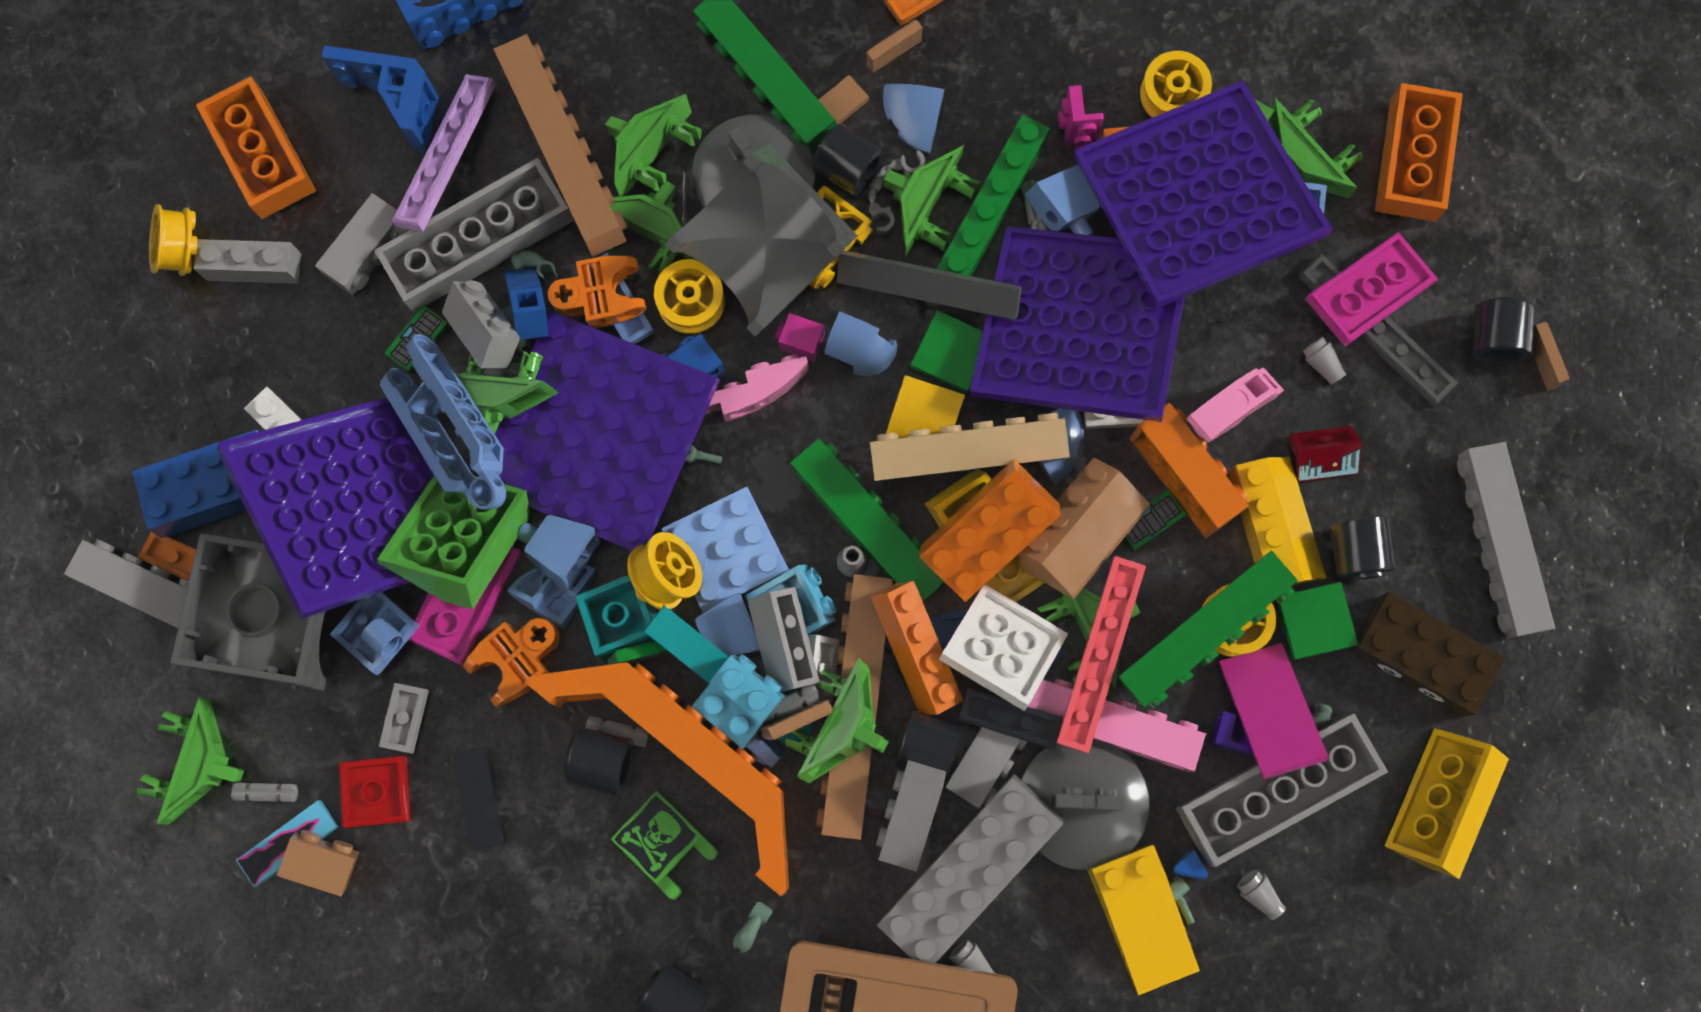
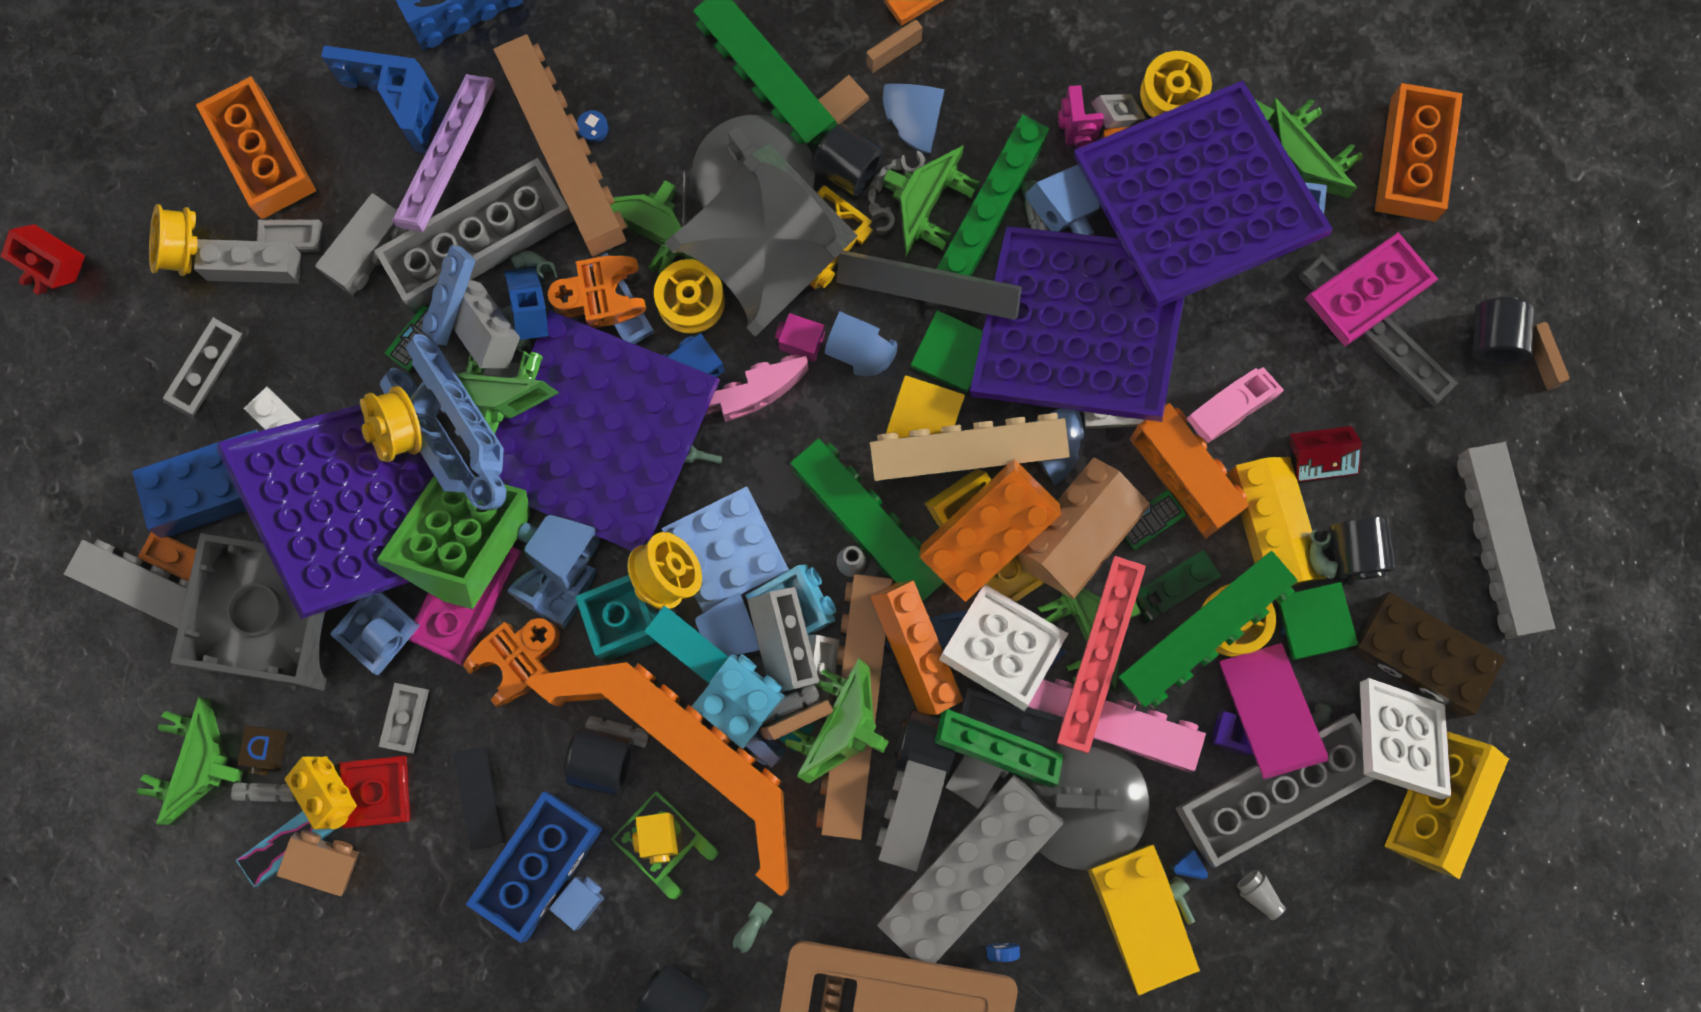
(41, 257): none -> red brick
(202, 367): none -> light grey brick
(262, 749): none -> dark brown brick
(303, 234): none -> light grey tile
(320, 792): none -> yellow brick
(391, 424): none -> yellow wheel
(448, 295): none -> medium blue plate
(534, 867): none -> blue brick
(577, 902): none -> medium blue brick
(592, 126): none -> blue tile
(638, 653): green tile -> none
(644, 138): bright green connector -> none
(655, 837): none -> yellow brick
(969, 957): light grey cone -> none
(999, 748): none -> green plate
(1003, 952): none -> blue tile
(1118, 110): none -> light grey plate
(1177, 585): none -> dark green plate
(1317, 559): none -> sand green arm
(1324, 360): light grey cone -> none
(1404, 739): none -> white plate

